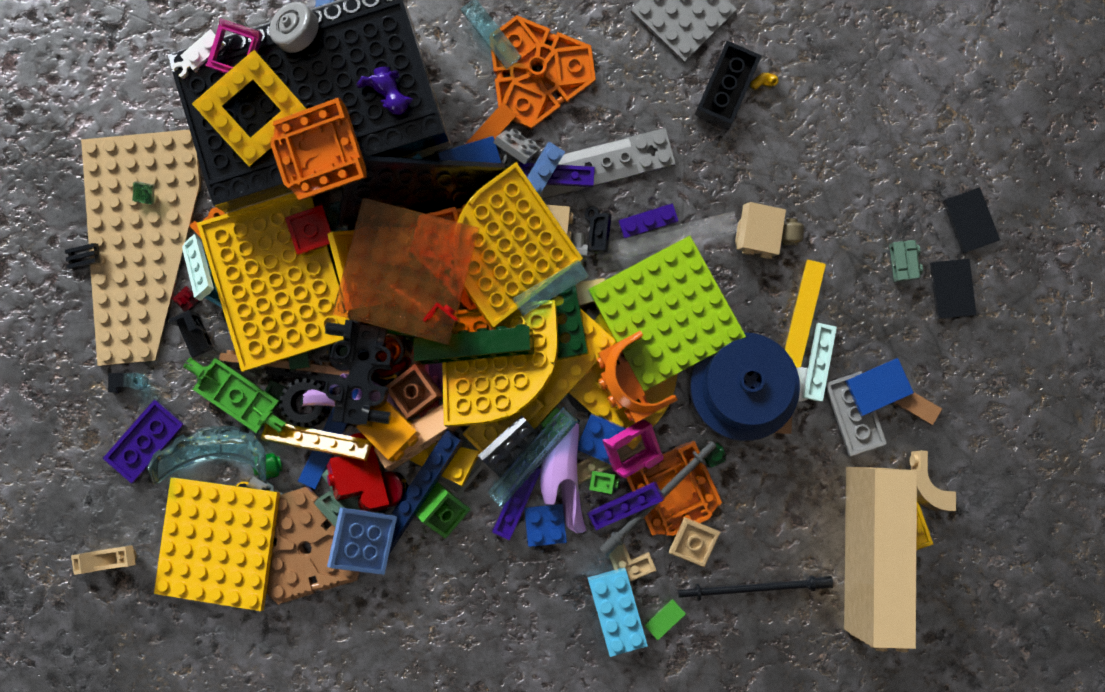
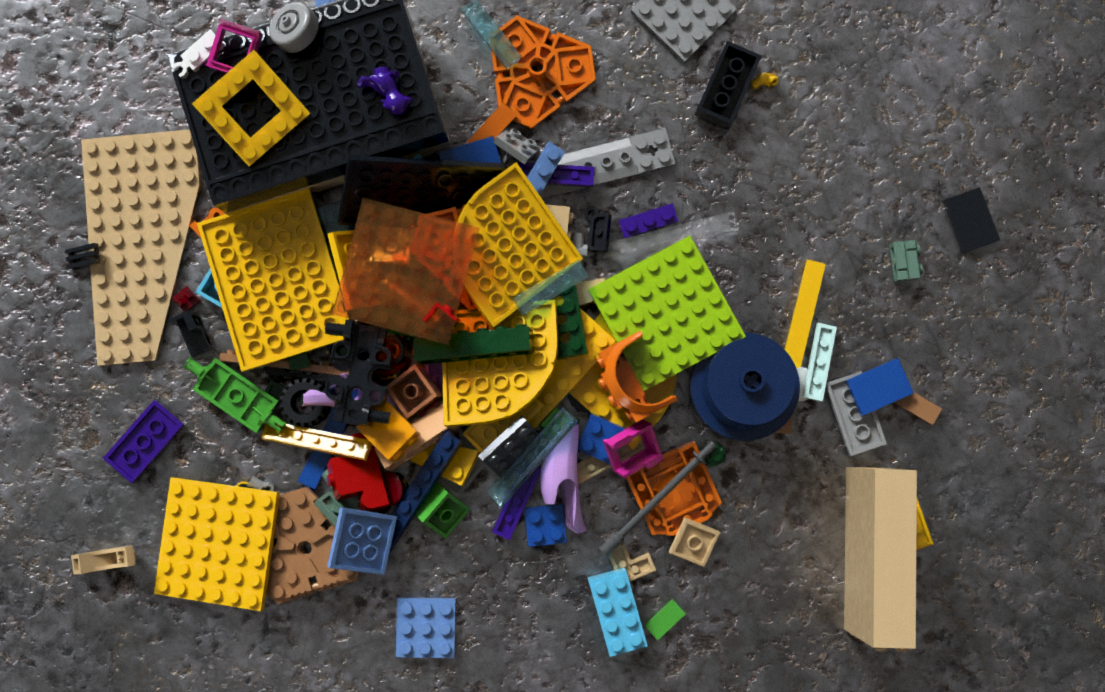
(126, 380): leg -> none
(143, 192): clear green tile -> none
(197, 267): light aqua plate -> none
(208, 444): clear light blue windscreen -> none
(273, 466): green head -> none
(309, 229): red plate -> none
(317, 149): orange wedge -> none
(425, 627): none -> medium blue plate
(604, 482): bright green bracket -> none
(625, 505): dark purple plate -> none
(760, 230): tan brick -> none
(792, 232): dark tan head -> none
(811, 583): black bar -> none
(927, 493): tan arch -> none
(953, 288): black tile -> none

